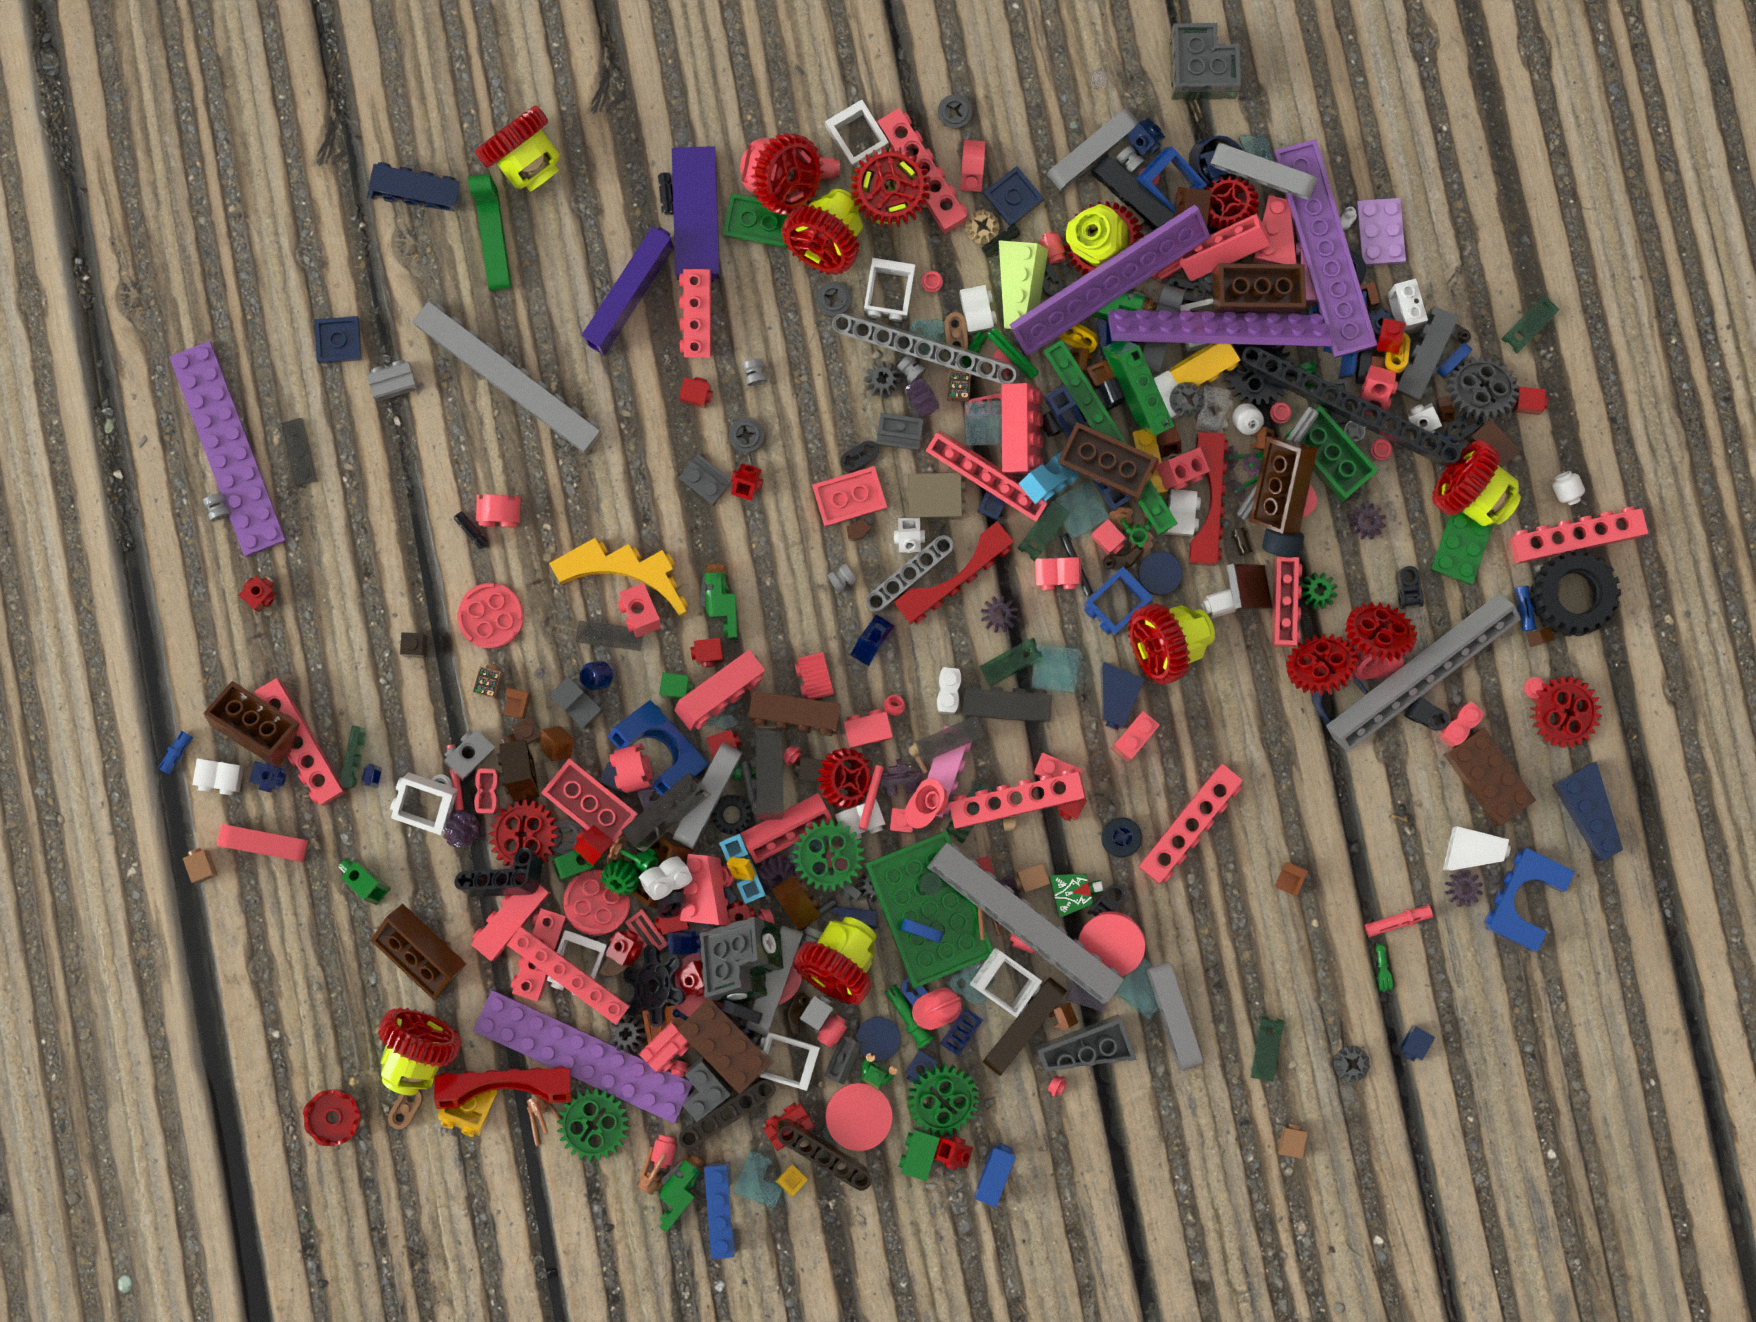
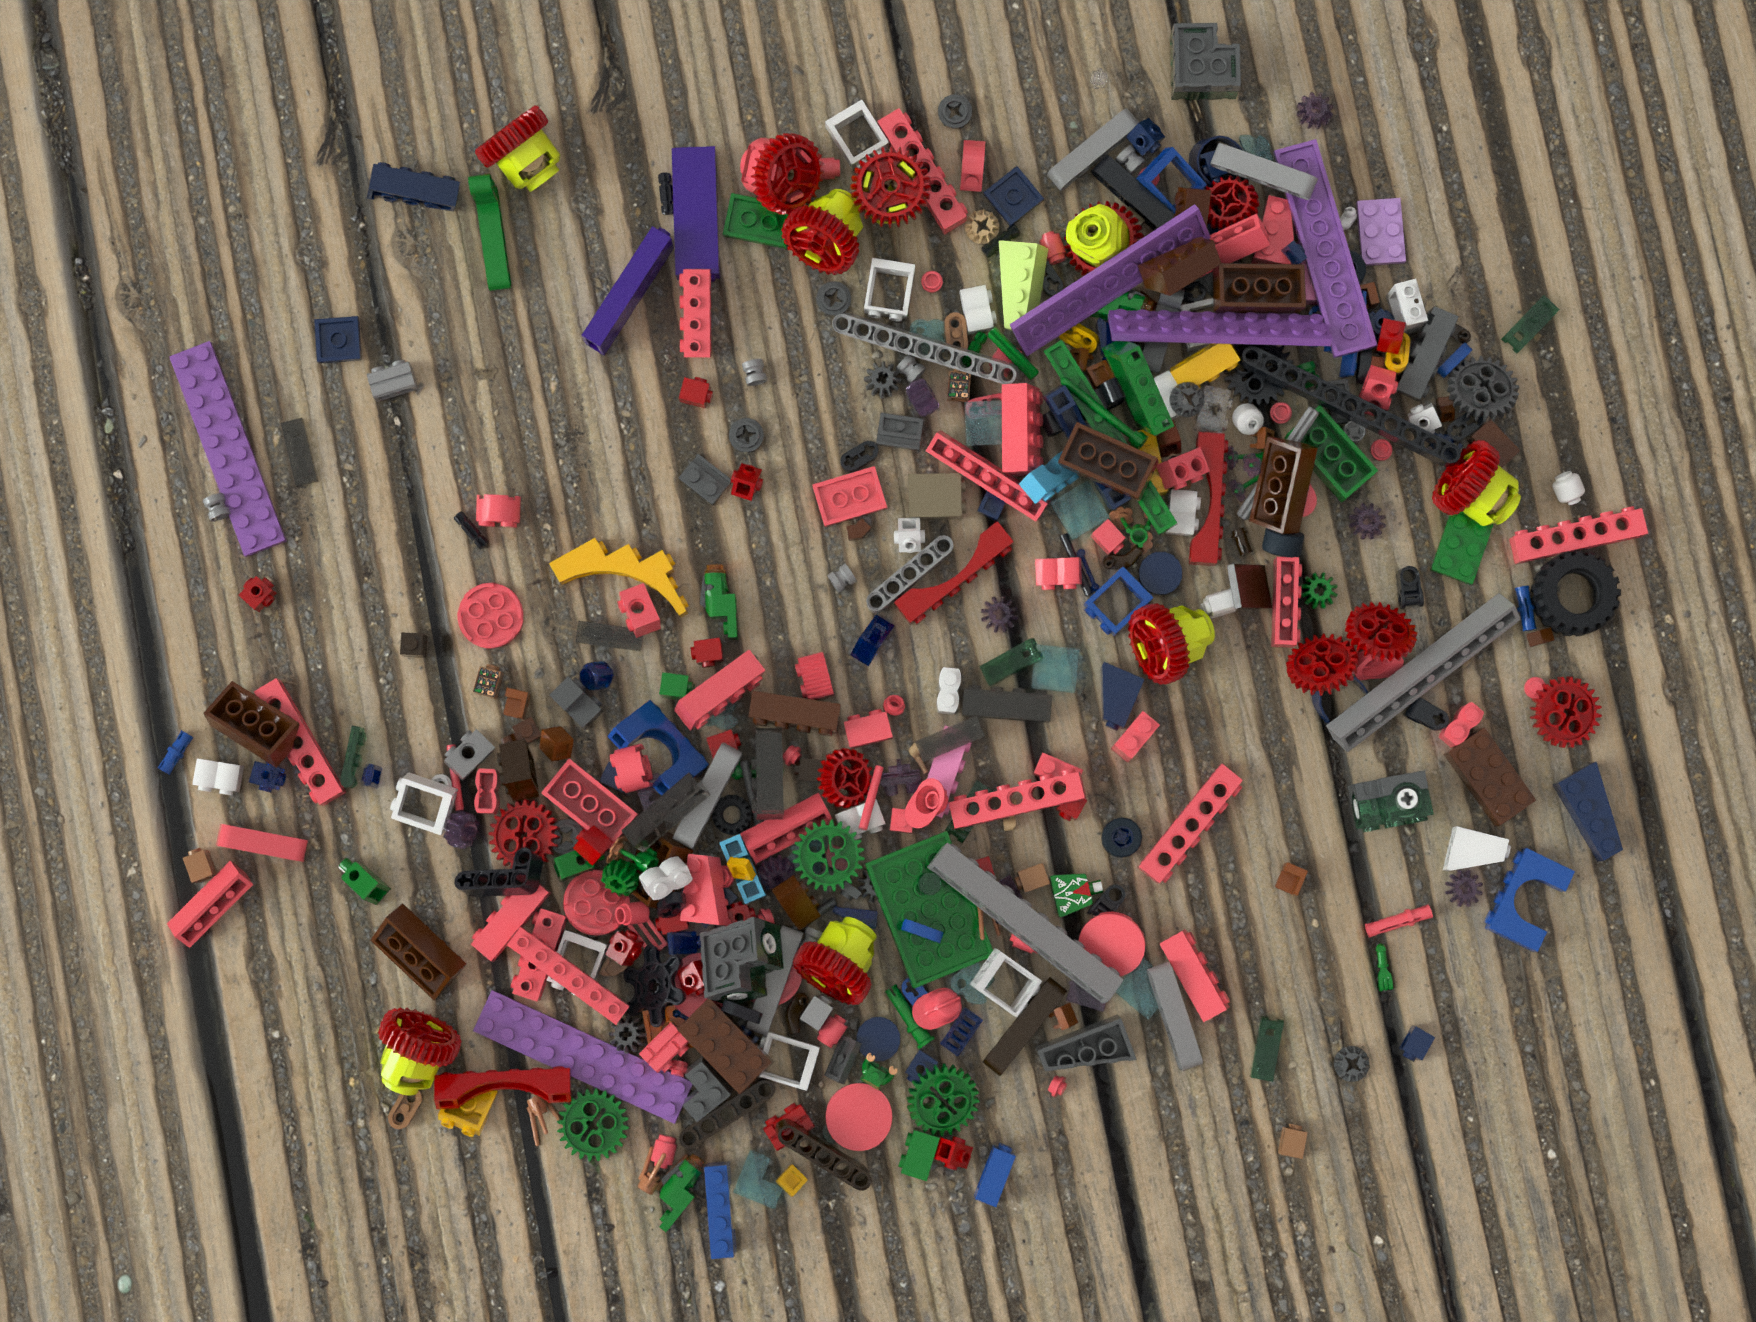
(209, 904): none -> coral brick
(316, 1119): red plate -> none
(507, 378): light grey brick -> none
(632, 913): none -> coral brick
(1044, 529): clear green plate -> none
(1081, 554): none -> clear blue hinge
(1136, 438): none -> green piece
(1179, 266): none -> reddish brown wedge
(1194, 975): none -> coral brick
(1294, 252): none -> dark blue plate
(1314, 118): none -> gear
(1391, 801): none -> piece
(1531, 401): red brick -> none

